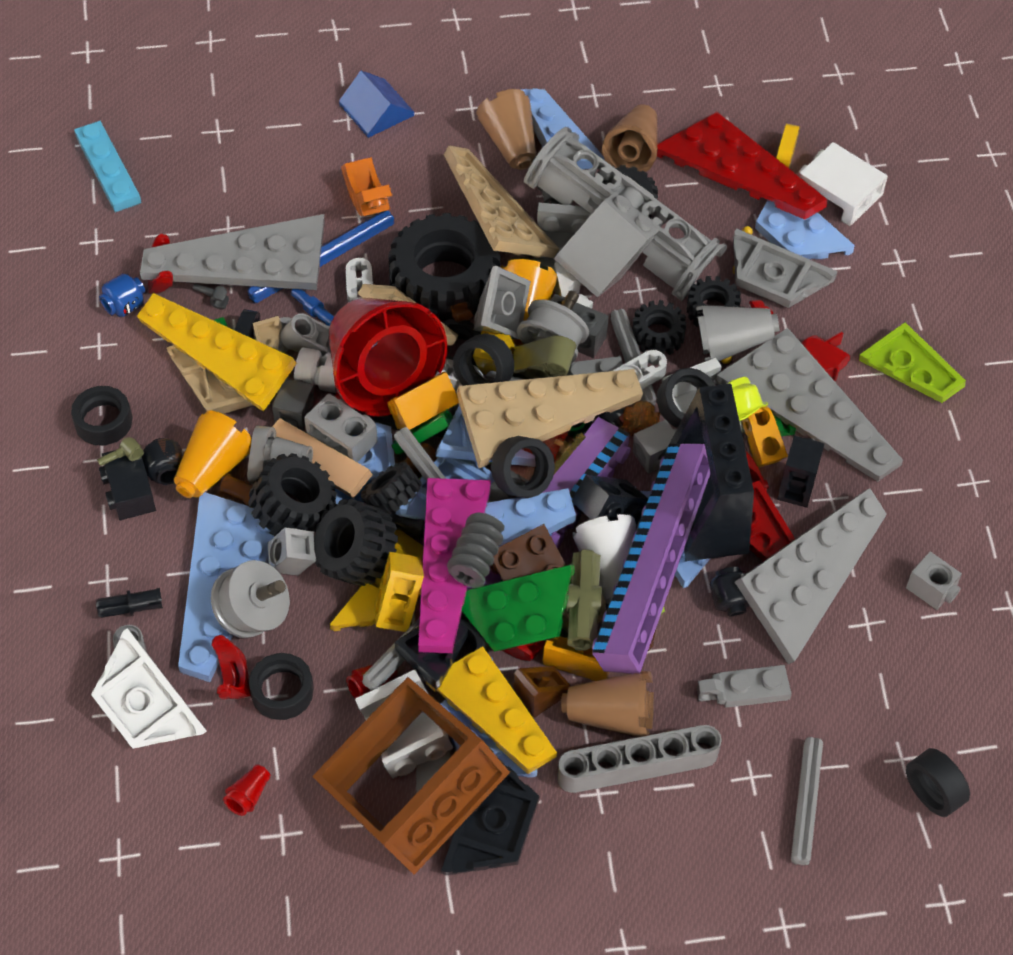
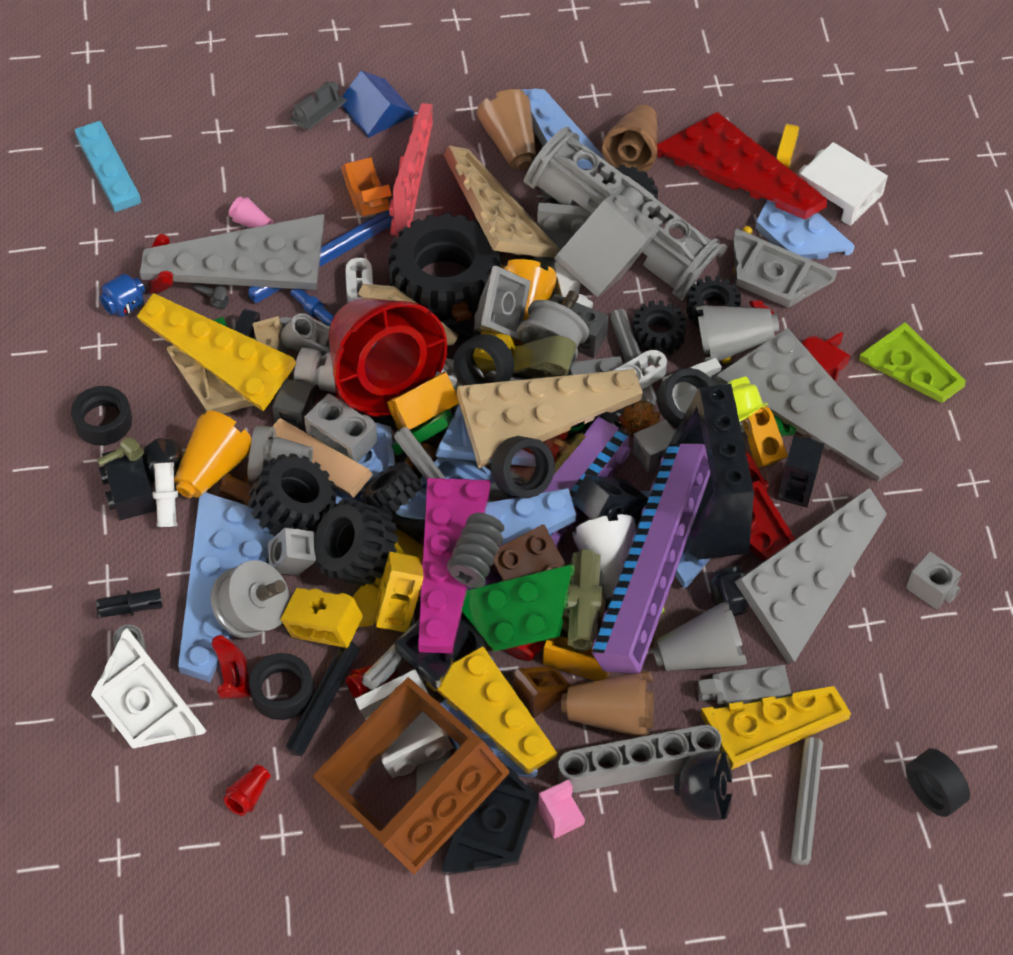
(165, 494): none -> white pin
(248, 214): none -> bright pink cone
(312, 111): none -> dark grey hinge
(322, 617): none -> yellow brick
(322, 699): none -> black axle
(410, 171): none -> coral wing
(559, 809): none -> bright pink panel
(702, 642): none -> light grey cone
(704, 785): none -> black cylinder
(773, 723): none -> yellow wing

